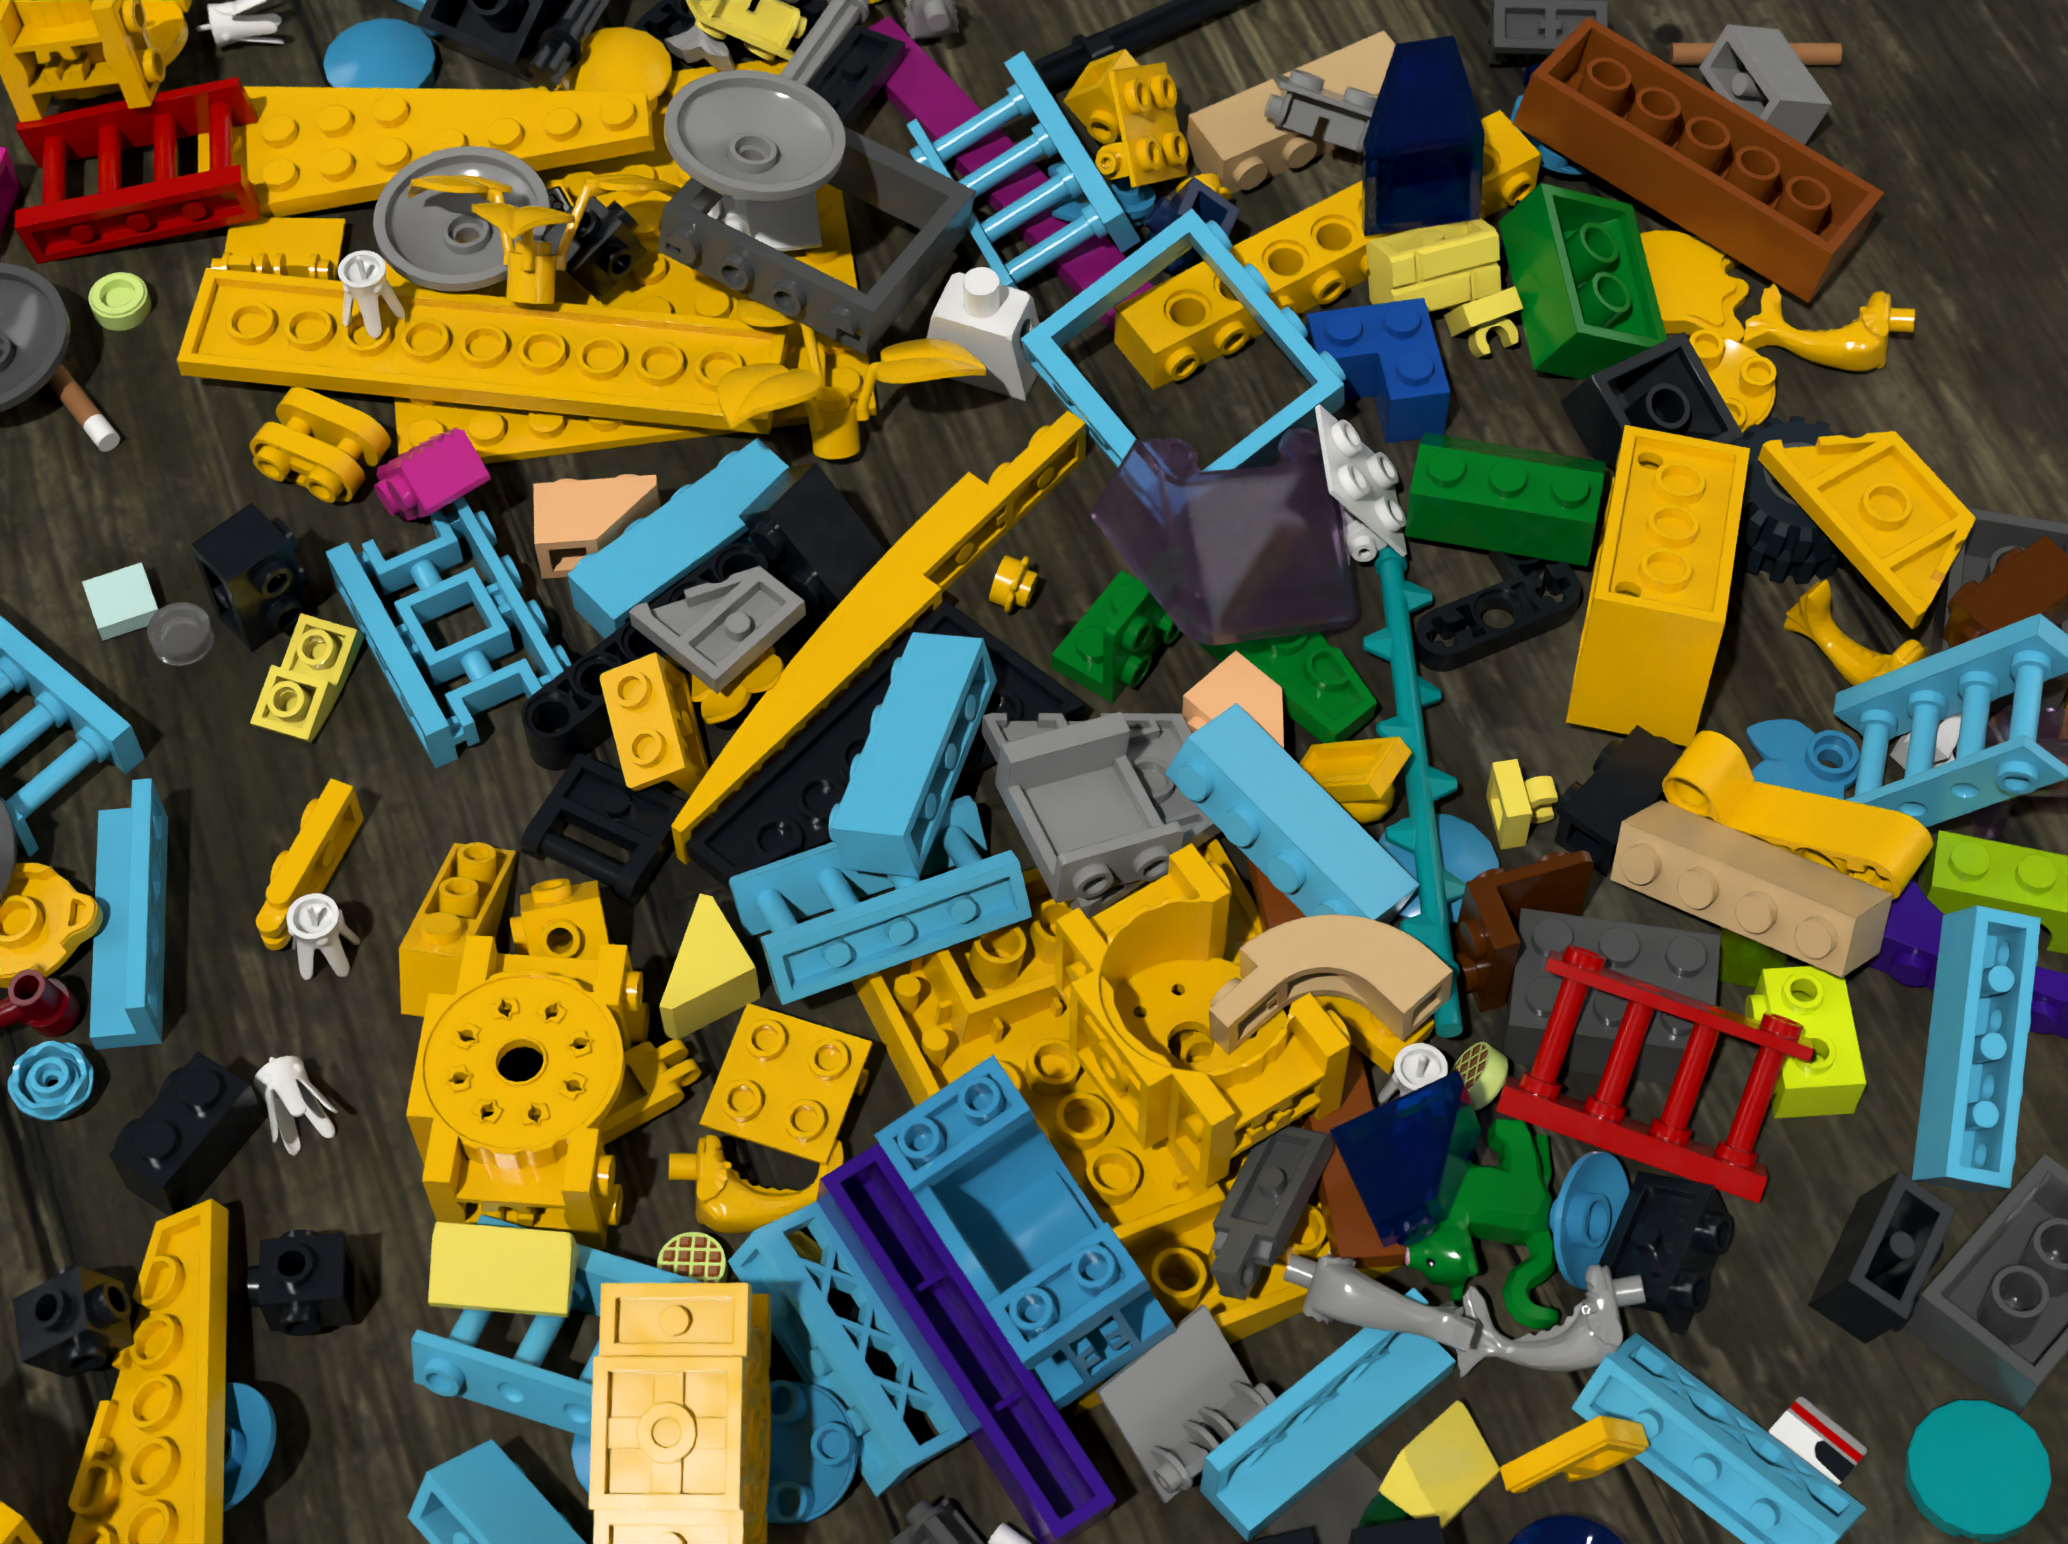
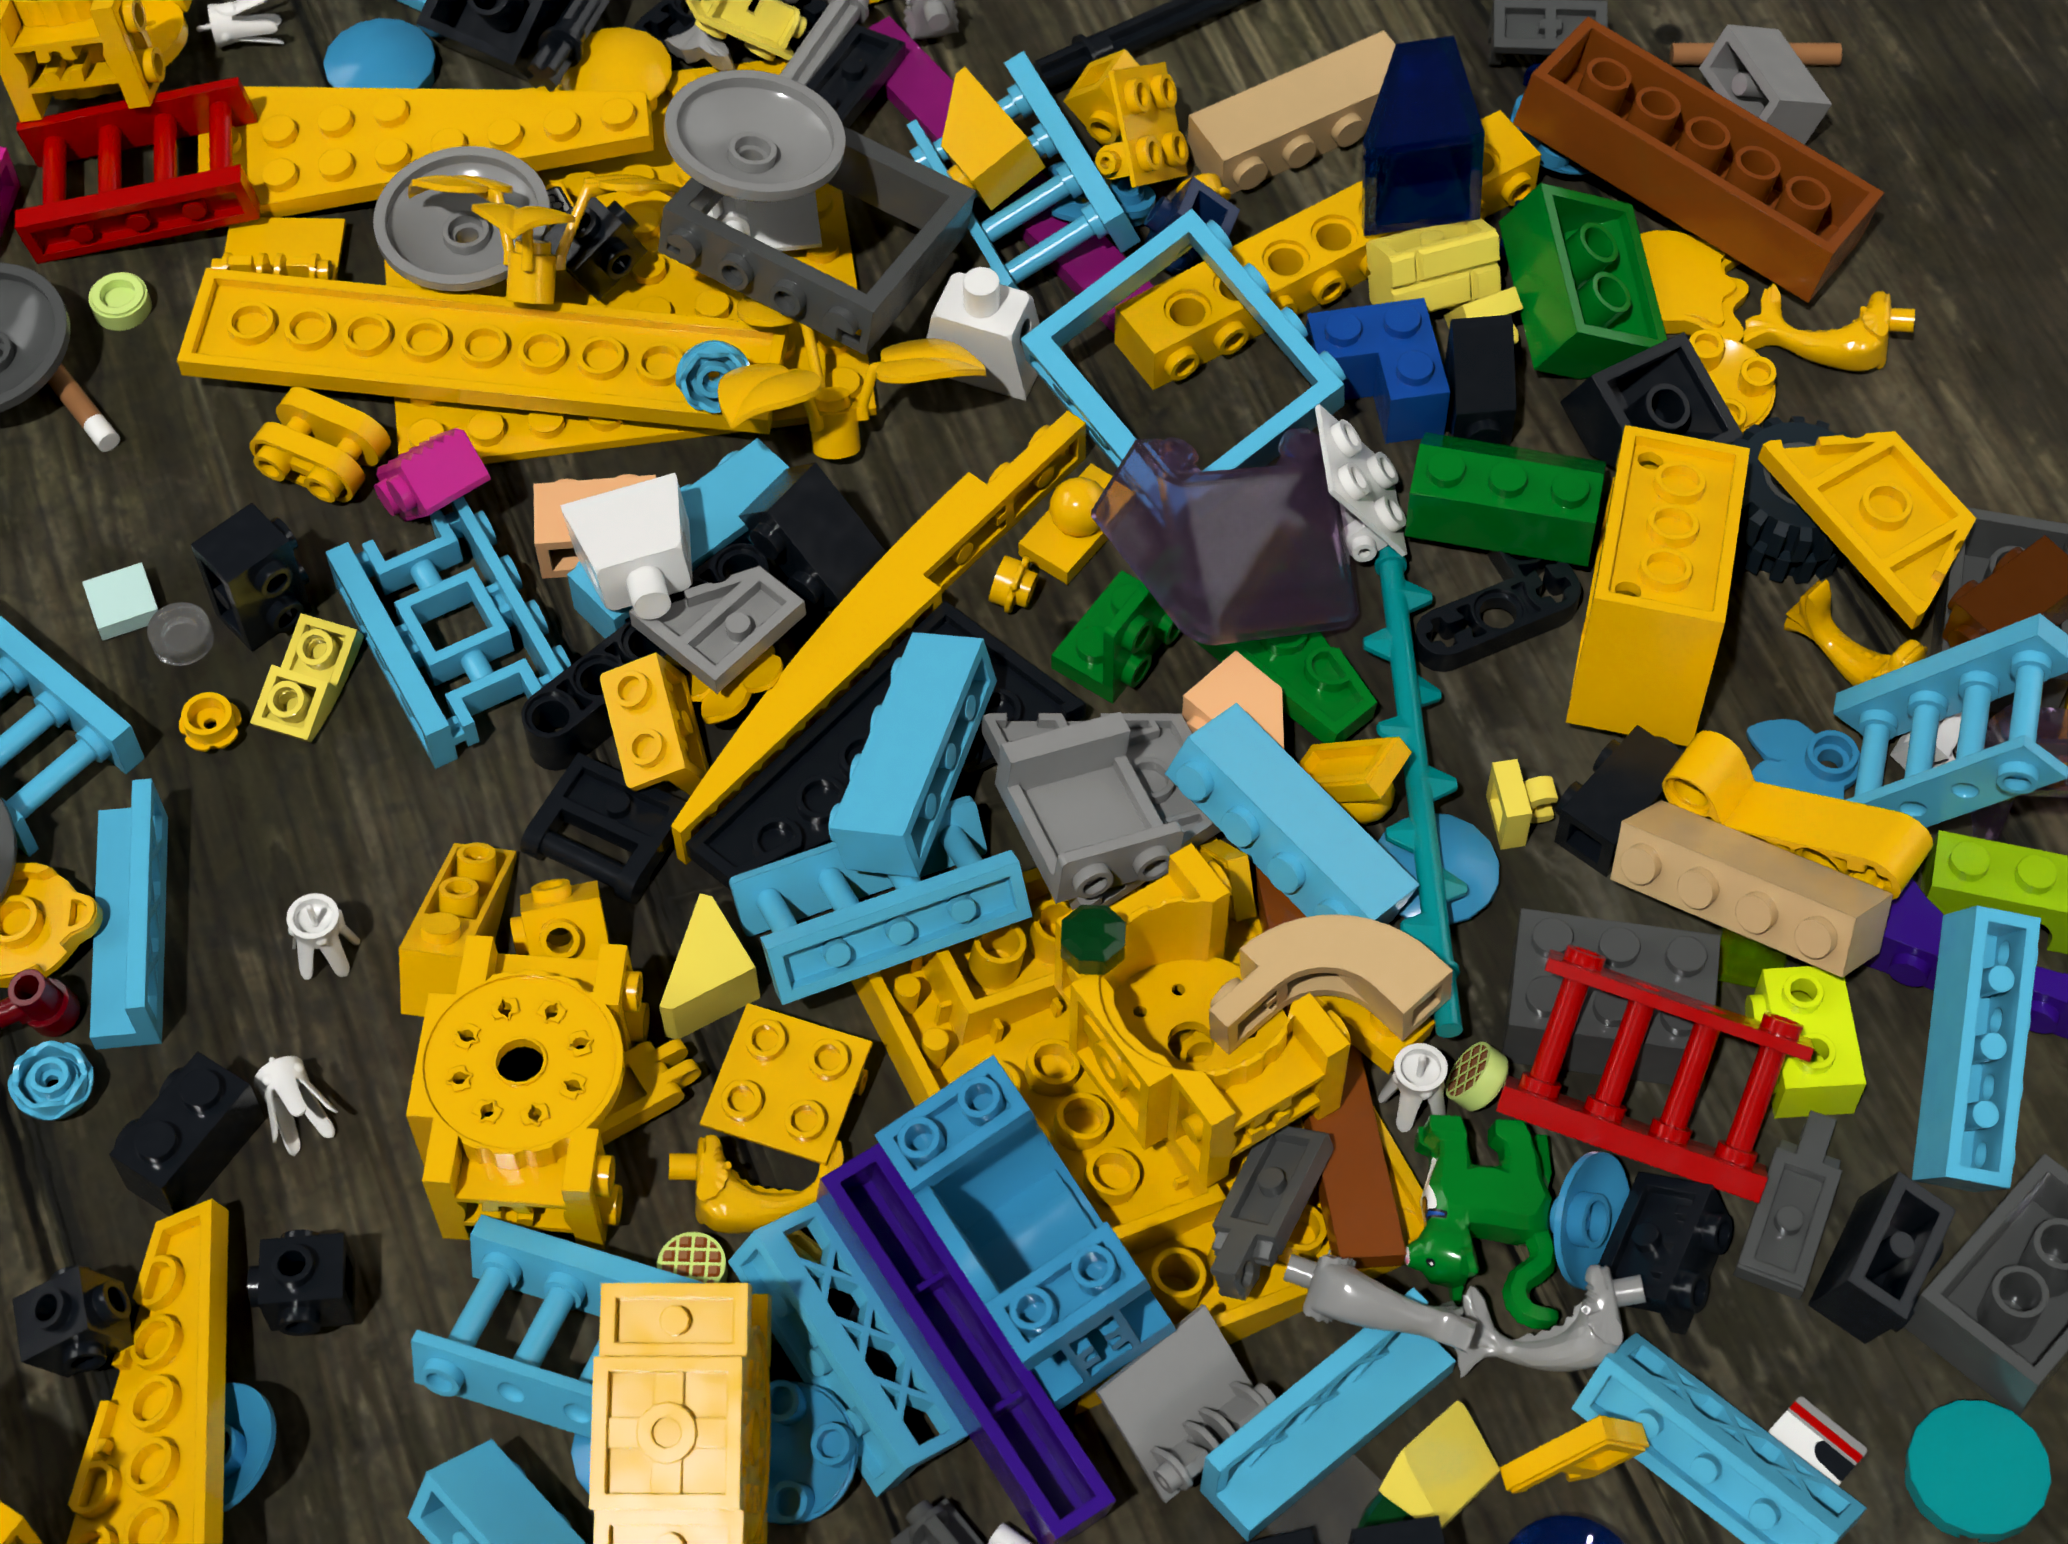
(208, 709): none -> yellow plate
(309, 864): yellow hinge -> none
(364, 280): white piece -> none
(502, 1269): light yellow slope -> none
(634, 544): none -> white torso
(696, 364): none -> medium azure plate
(986, 143): none -> yellow slope
(1067, 533): none -> yellow tile
(1093, 939): none -> dark green tile
(1237, 869): none -> yellow tile
(1306, 99): light grey hinge -> none
(1411, 1157): clear blue slope -> none
(1481, 379): none -> black slope
(1489, 916): reddish brown bracket -> none
(1791, 1211): none -> dark grey hinge

